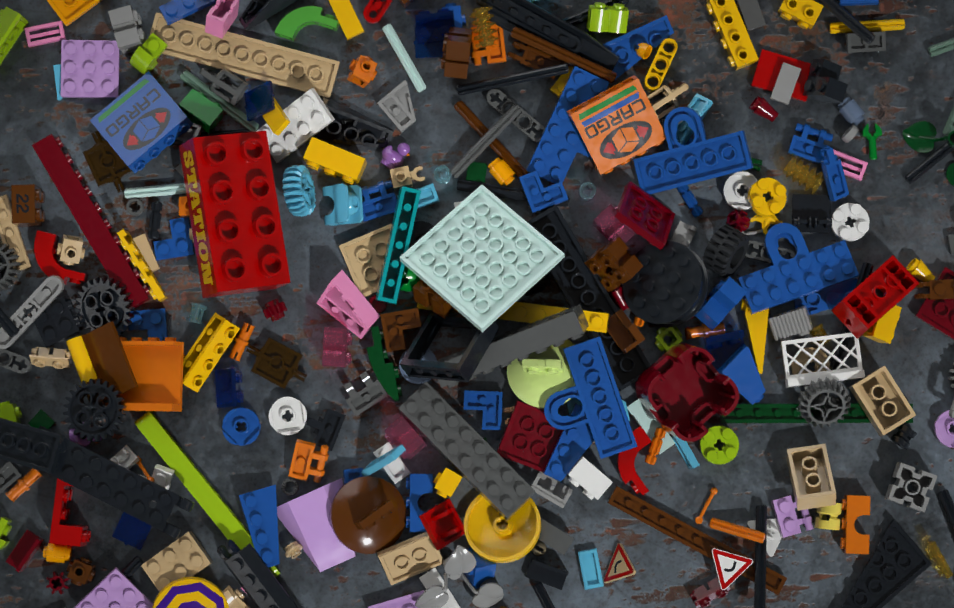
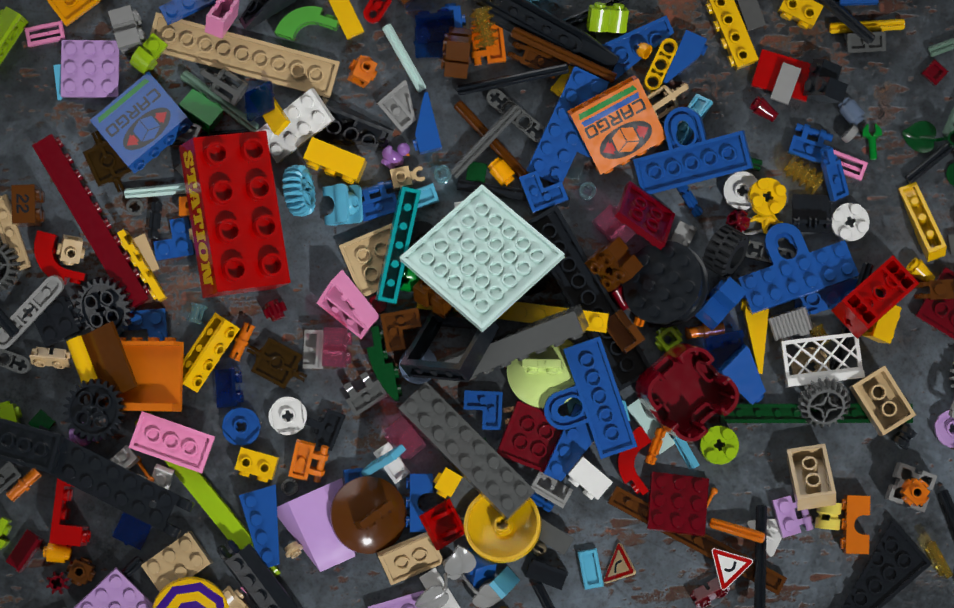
(172, 442): none -> bright pink plate
(257, 464): none -> yellow brick
(313, 349): none -> light grey hinge
(426, 132): none -> blue slope
(504, 582): none -> medium azure tile
(541, 502): none -> blue axle
(677, 504): none -> dark red plate
(687, 53): none -> blue slope
(908, 492): none -> orange brick
(923, 223): none -> yellow slope
(934, 72): none -> dark red tile

